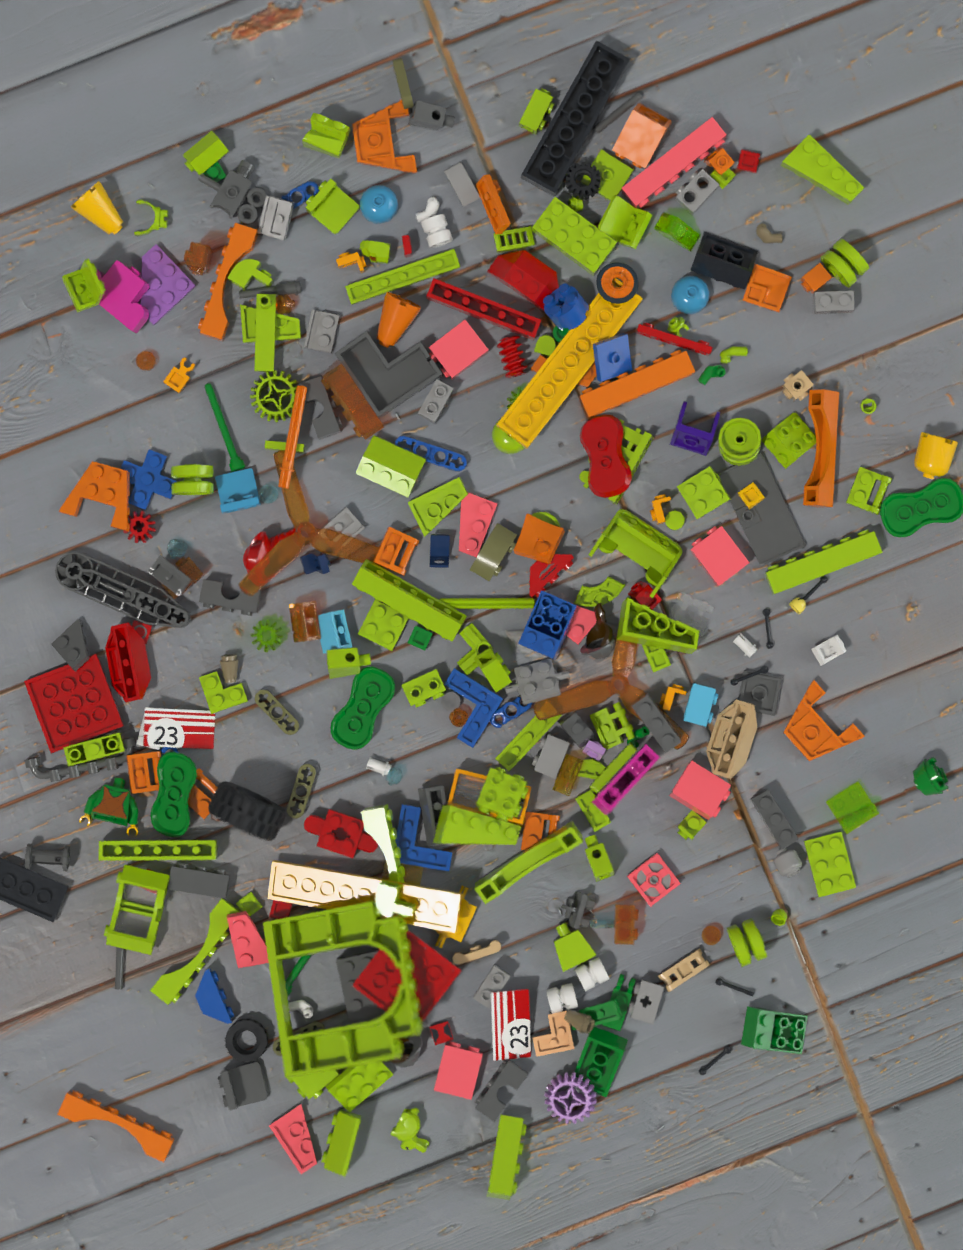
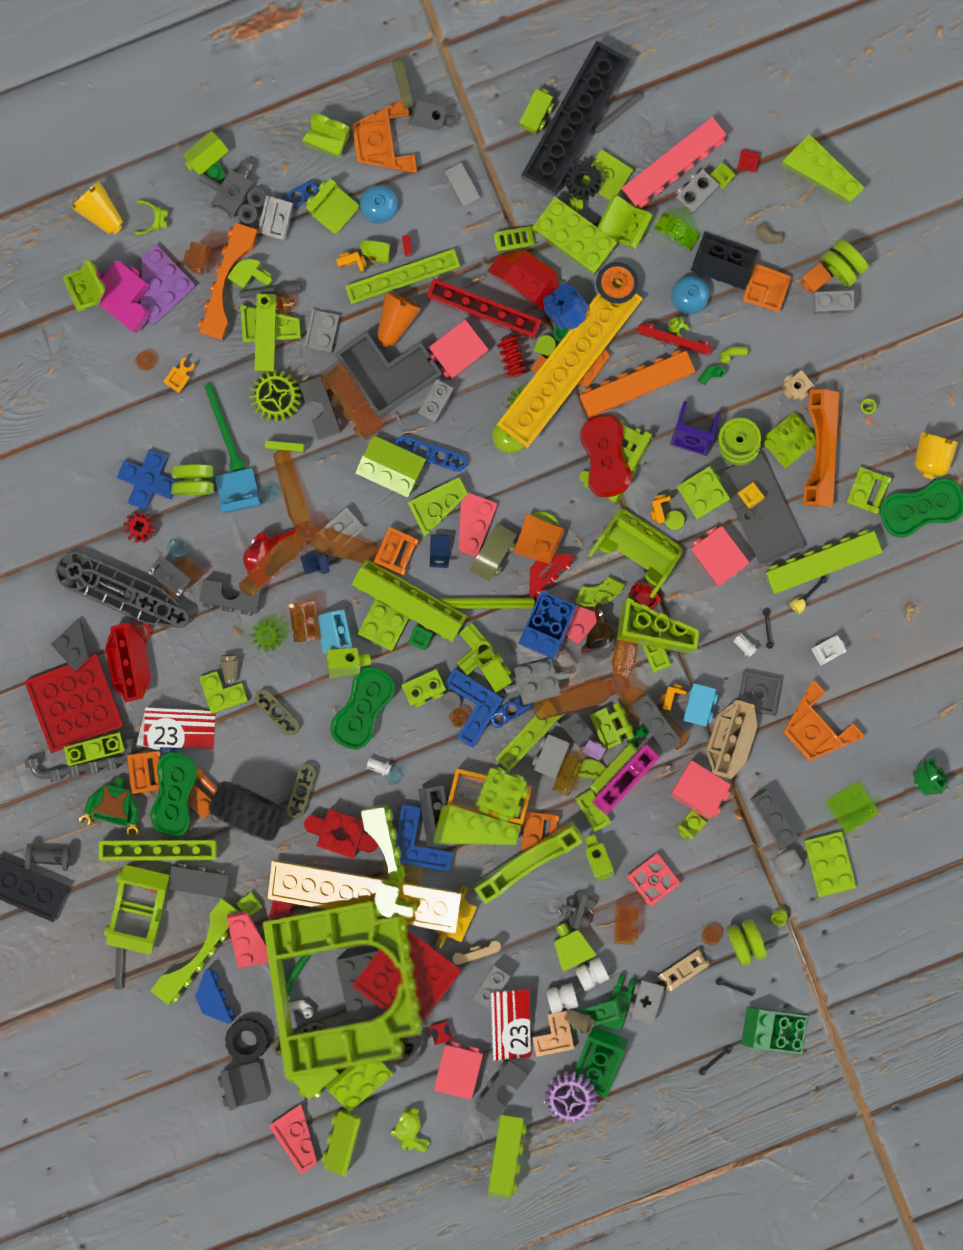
(102, 485): orange wing -> none
(153, 1142): orange arch -> none
(293, 433): orange axle -> none
(430, 211): white arm -> none
(436, 231): white wheel -> none
(488, 192): orange hinge -> none
(601, 923): clear light blue tile -> none
(612, 357): plate -> none
(641, 136): orange slope -> none
(719, 160): orange bracket -> none
(764, 669): black hinge -> none

